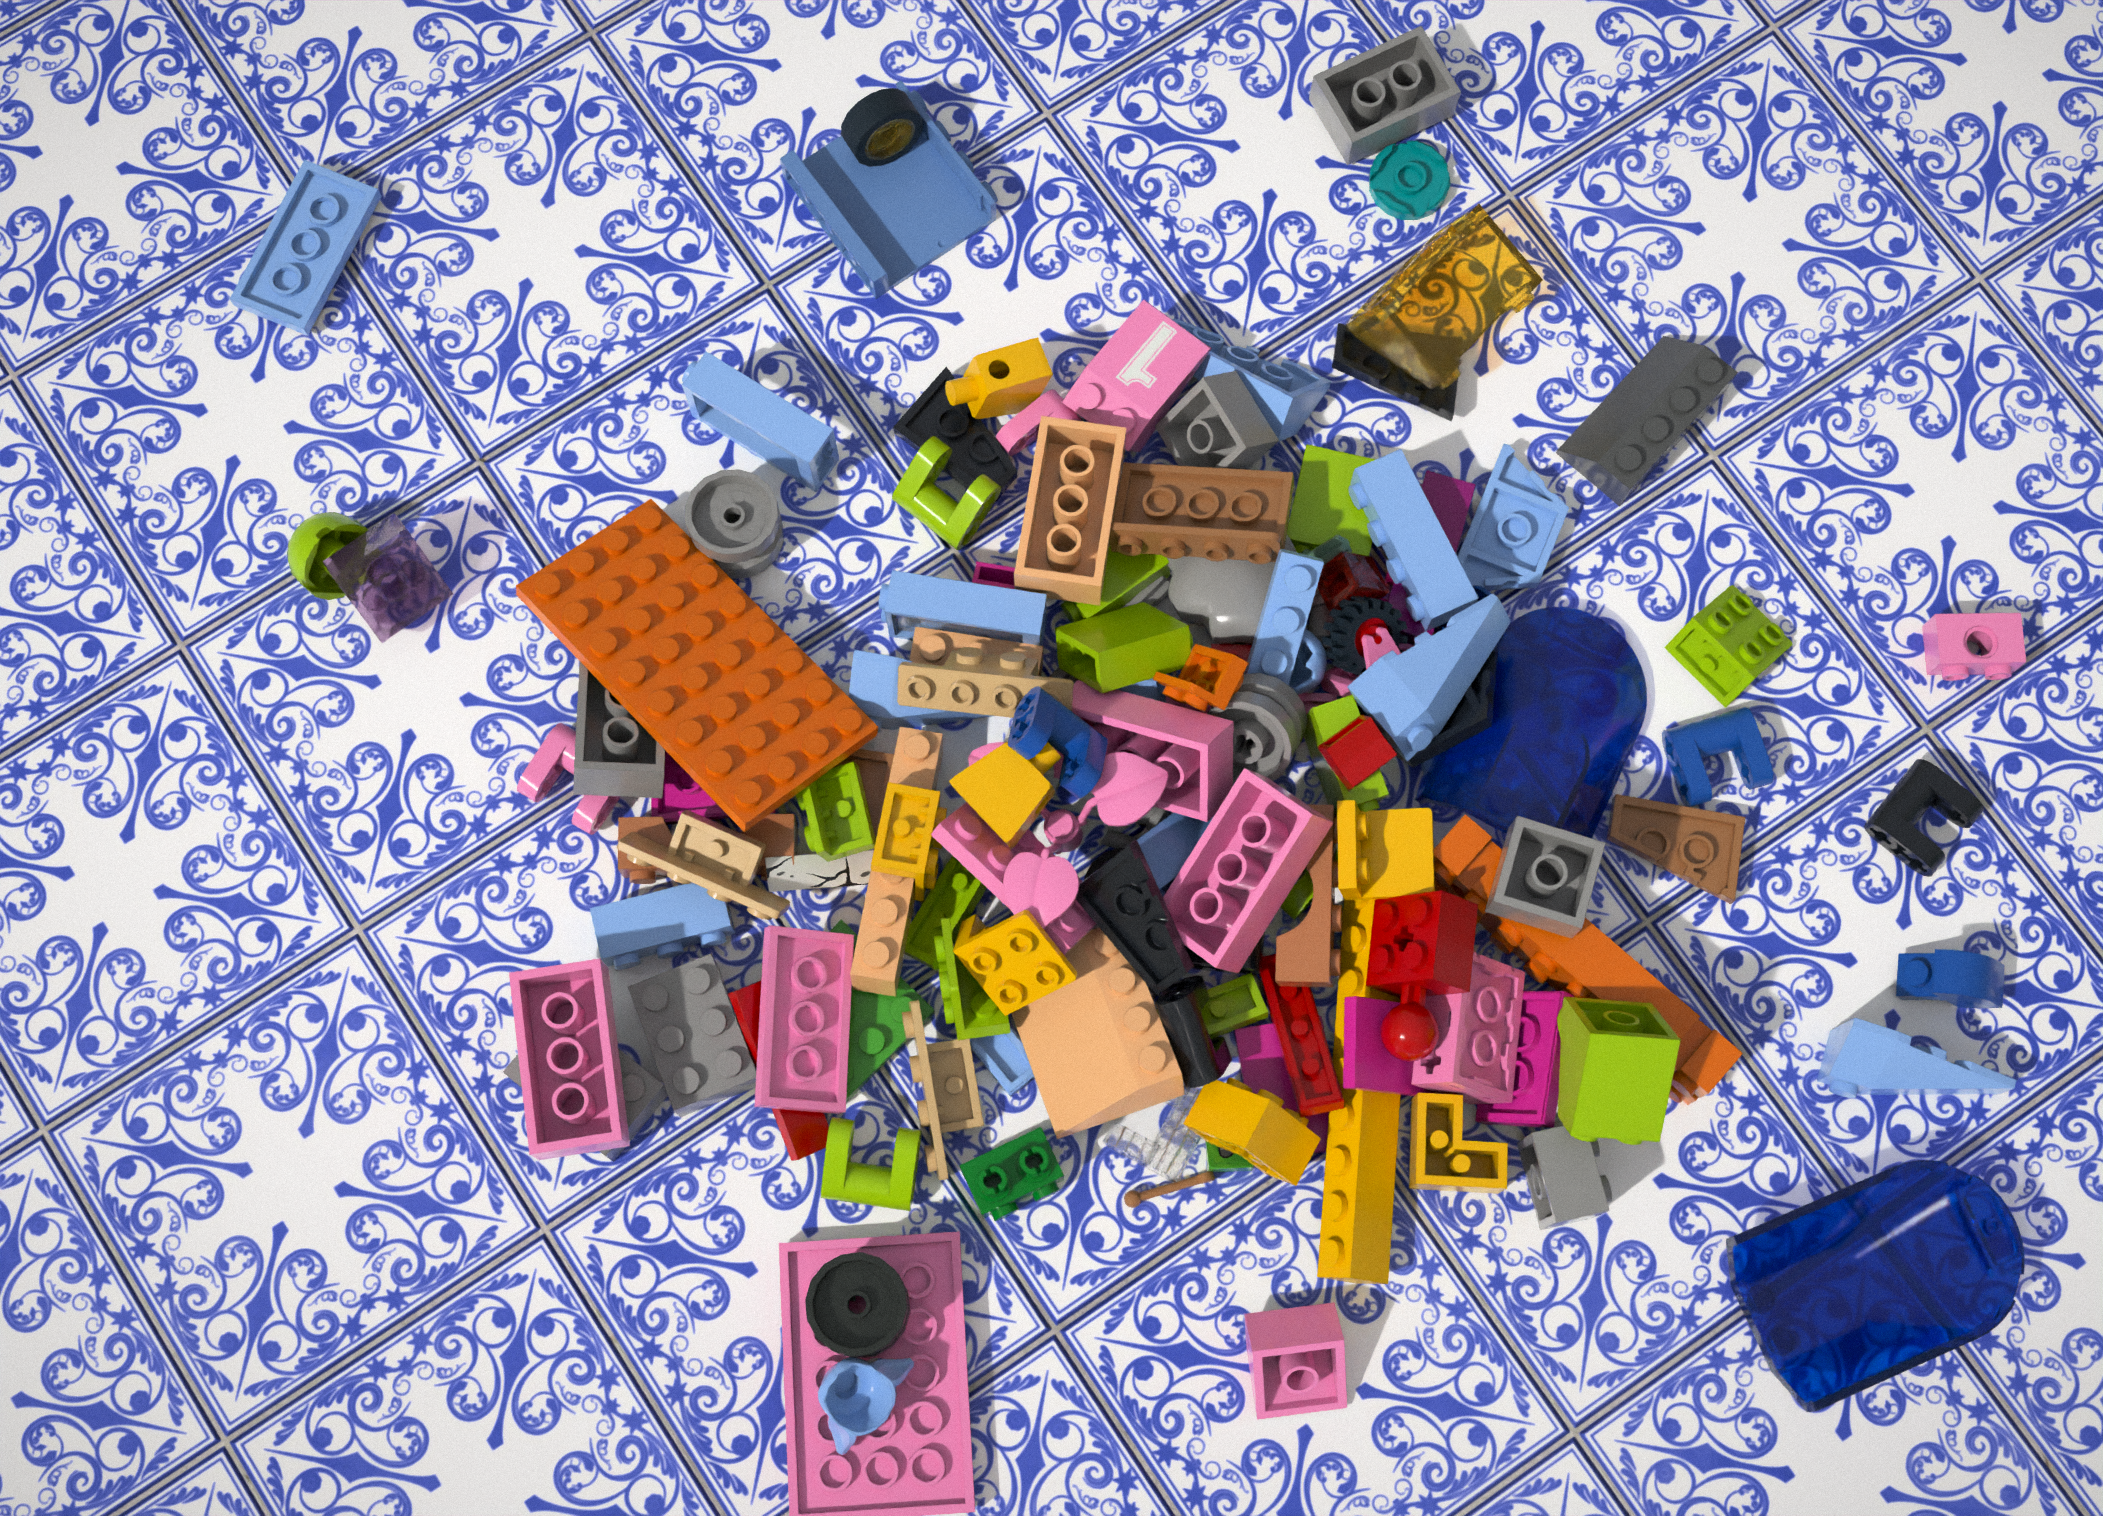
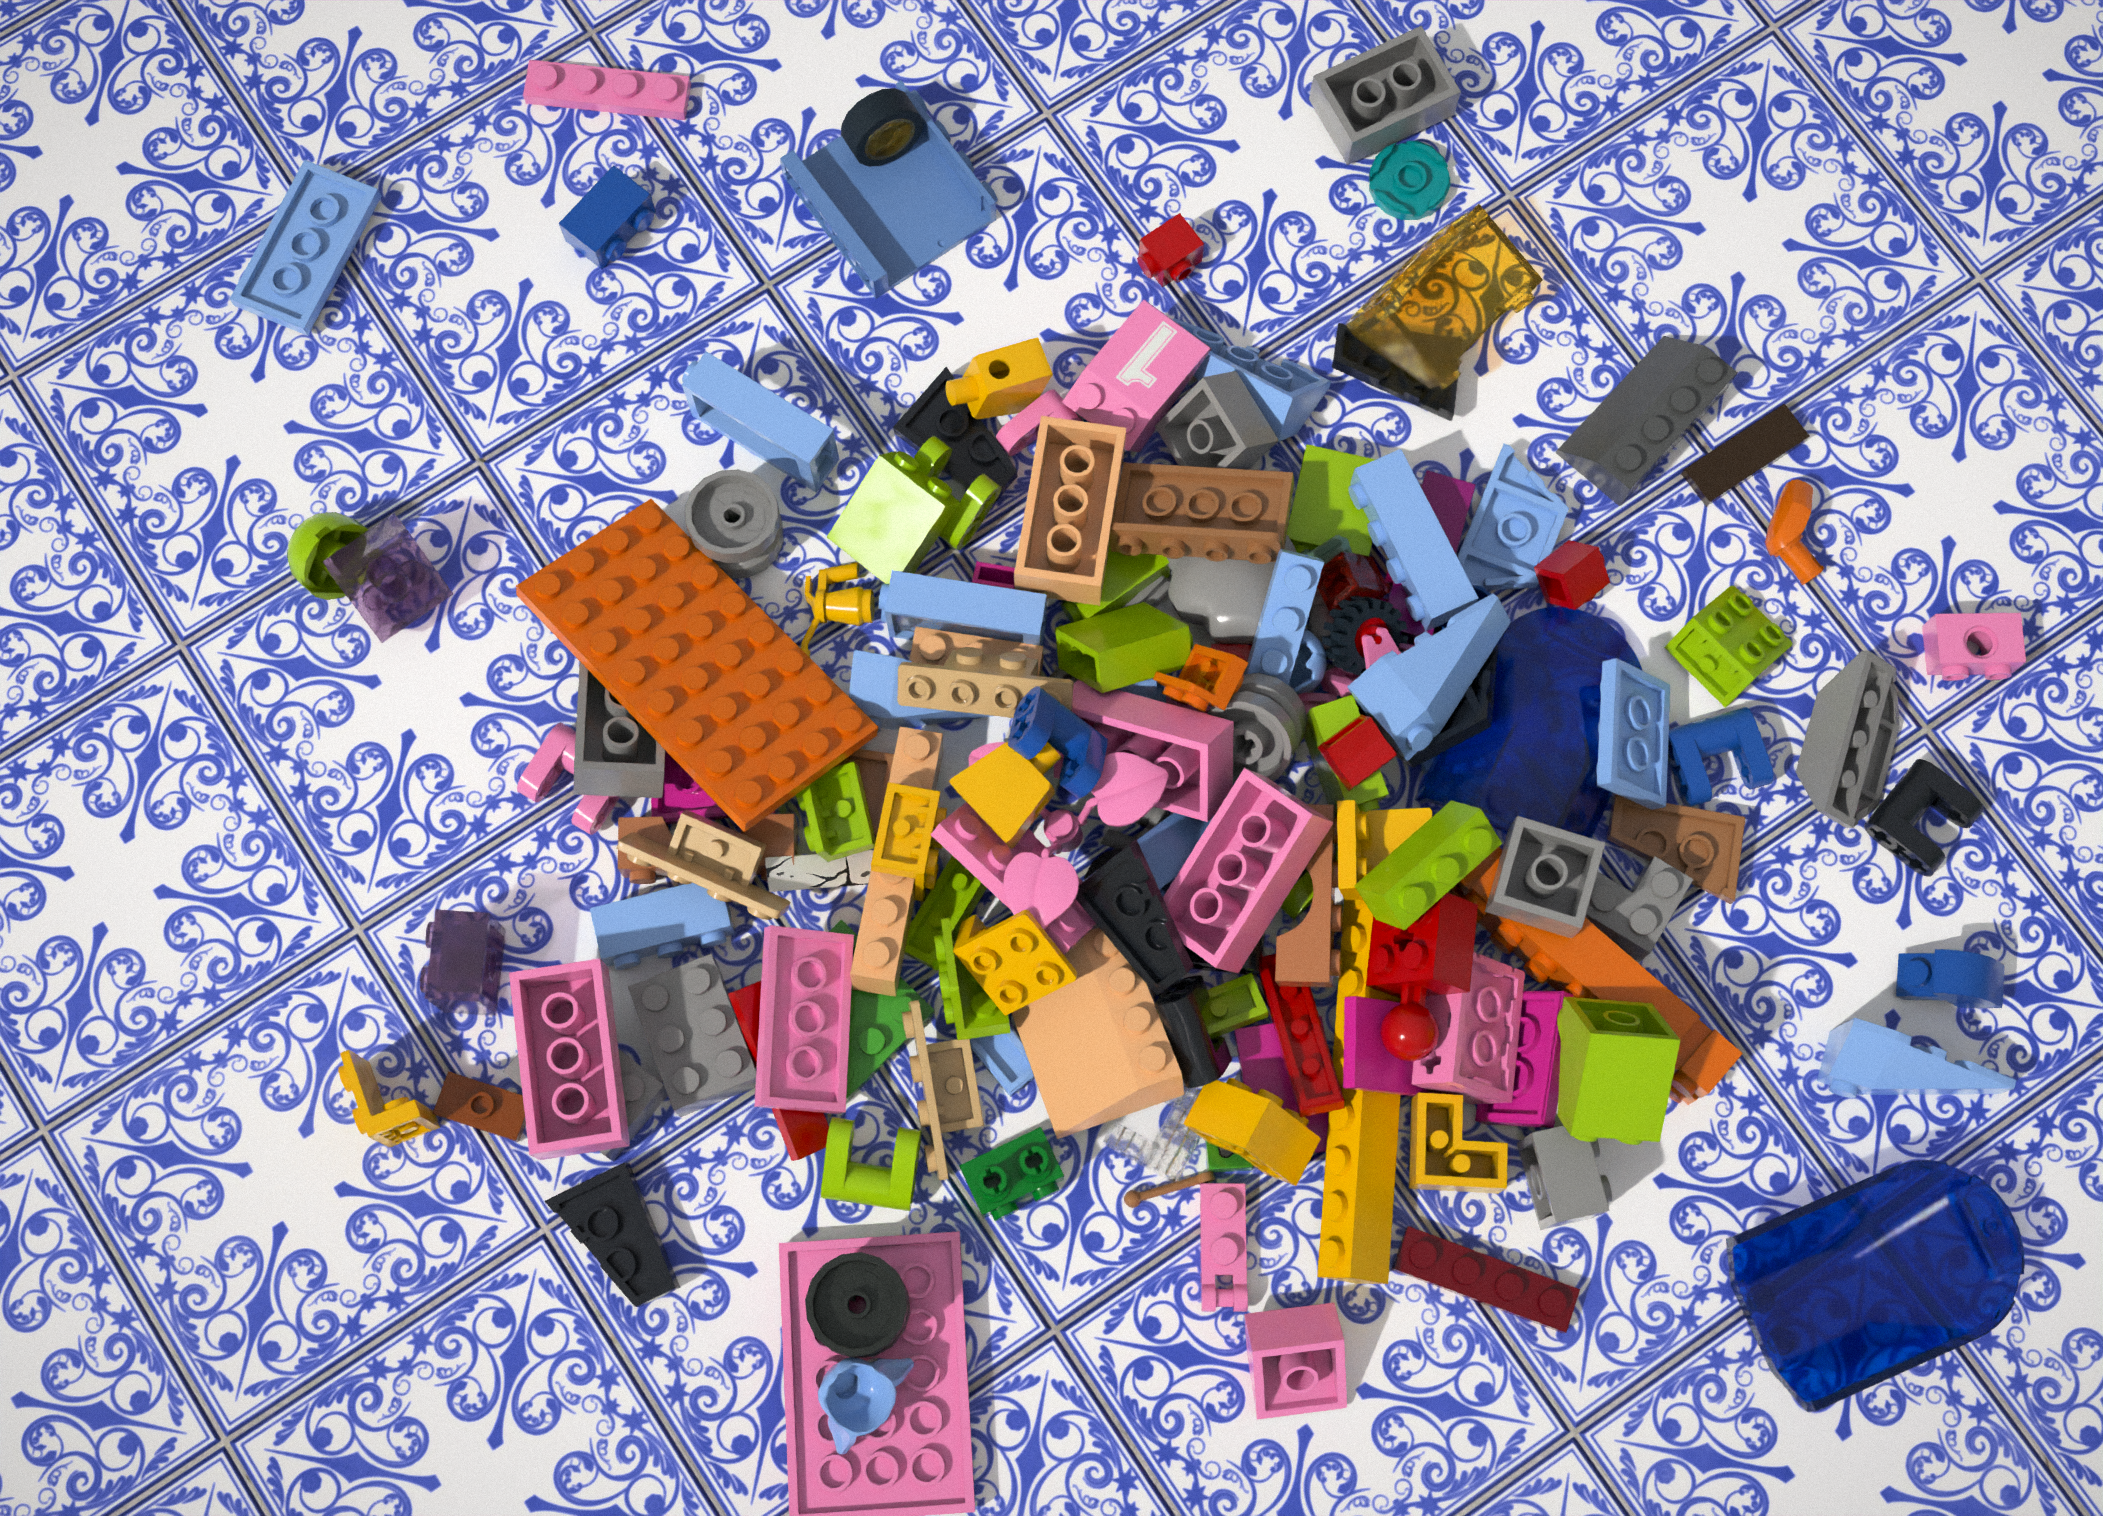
(388, 1122): none -> yellow bracket
(463, 962): none -> clear purple brick
(481, 1106): none -> dark orange plate
(607, 89): none -> bright pink plate
(608, 218): none -> blue brick
(619, 1231): none -> black wing
(845, 606): none -> yellow piece
(894, 516): none -> brick
(1170, 251): none -> red brick
(1223, 1245): none -> bright pink plate
(1428, 864): none -> lime brick
(1486, 1279): none -> dark red plate
(1572, 574): none -> red brick
(1633, 734): none -> light blue plate
(1637, 915): none -> light grey brick
(1745, 455): none -> dark brown tile
(1786, 528): none -> orange arm
(1851, 740): none -> light grey wedge

